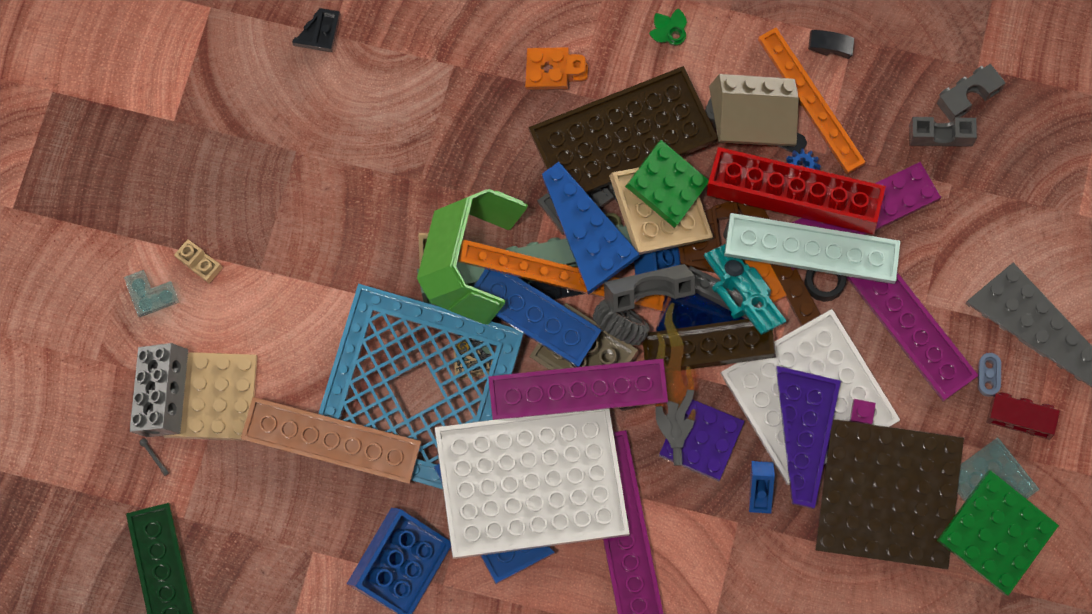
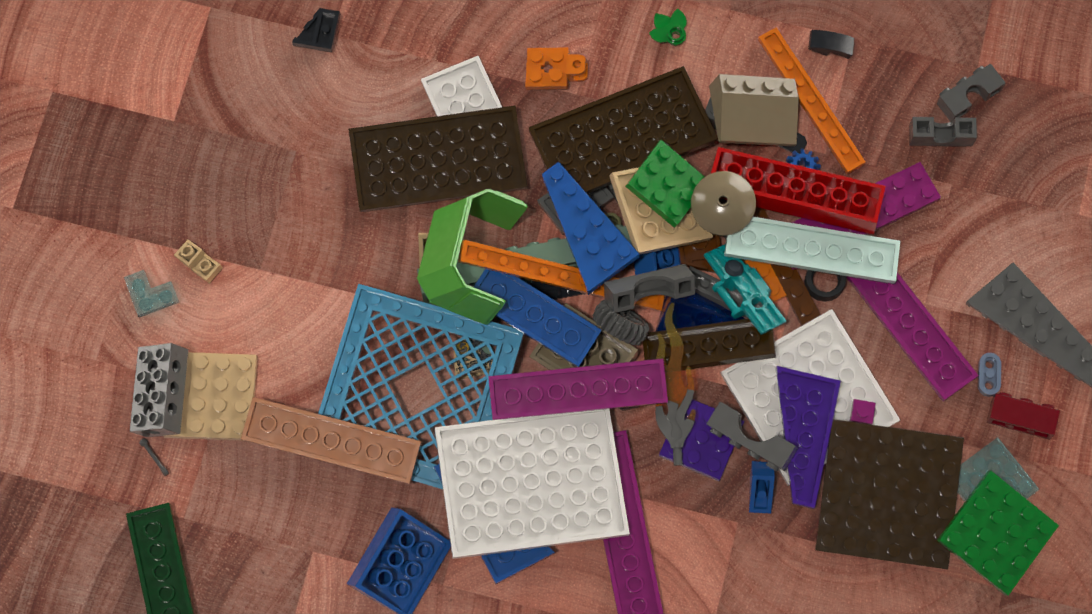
(437, 158): none -> dark brown plate
(461, 89): none -> white plate
(727, 217): none -> dark tan dish
(728, 423): none -> dark grey arch

